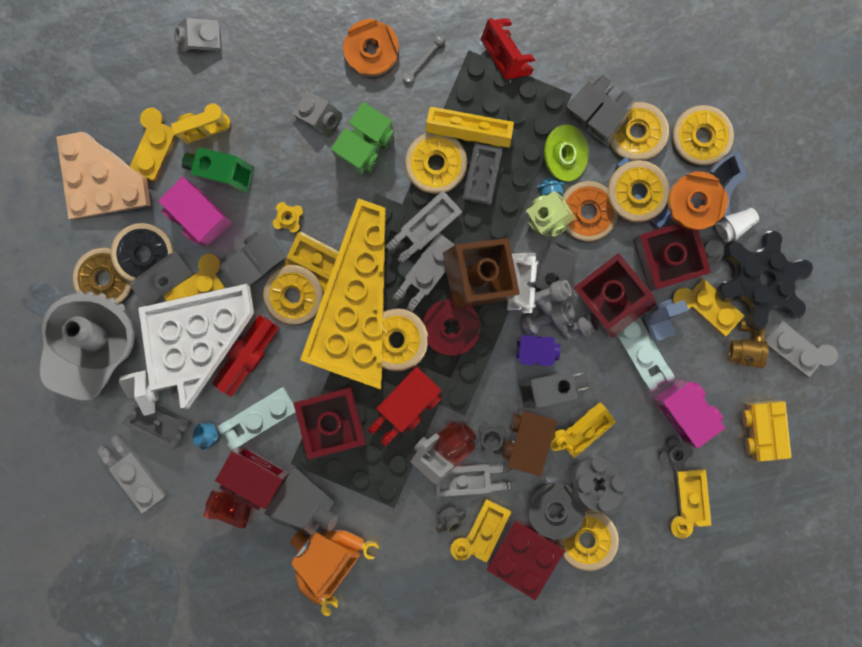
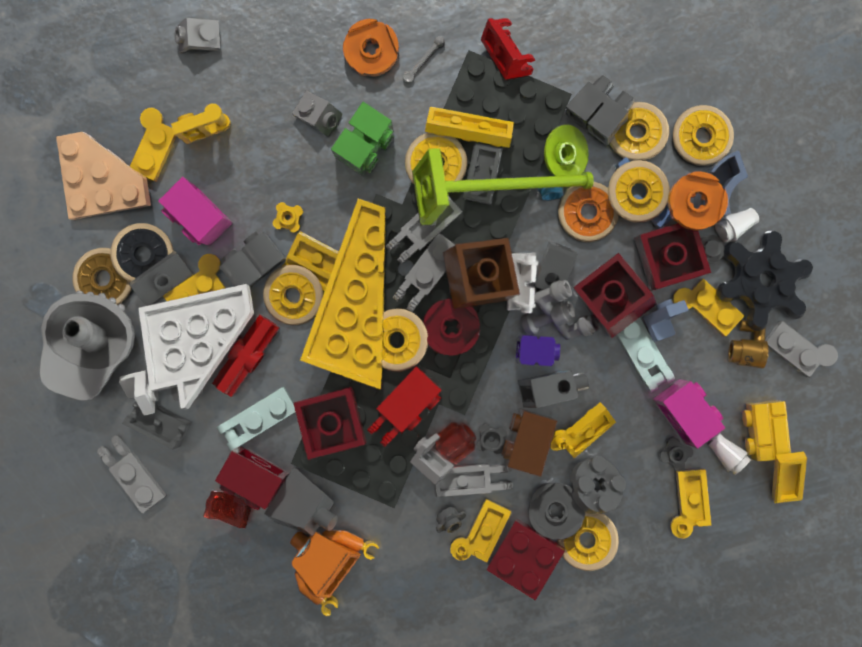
(205, 435): dark azure plate -> none
(219, 169): green torso -> none
(432, 188): none -> lime tile
(550, 215): yellowish green brick -> none
(729, 454): none -> white cone
(789, 477): none -> yellow tile

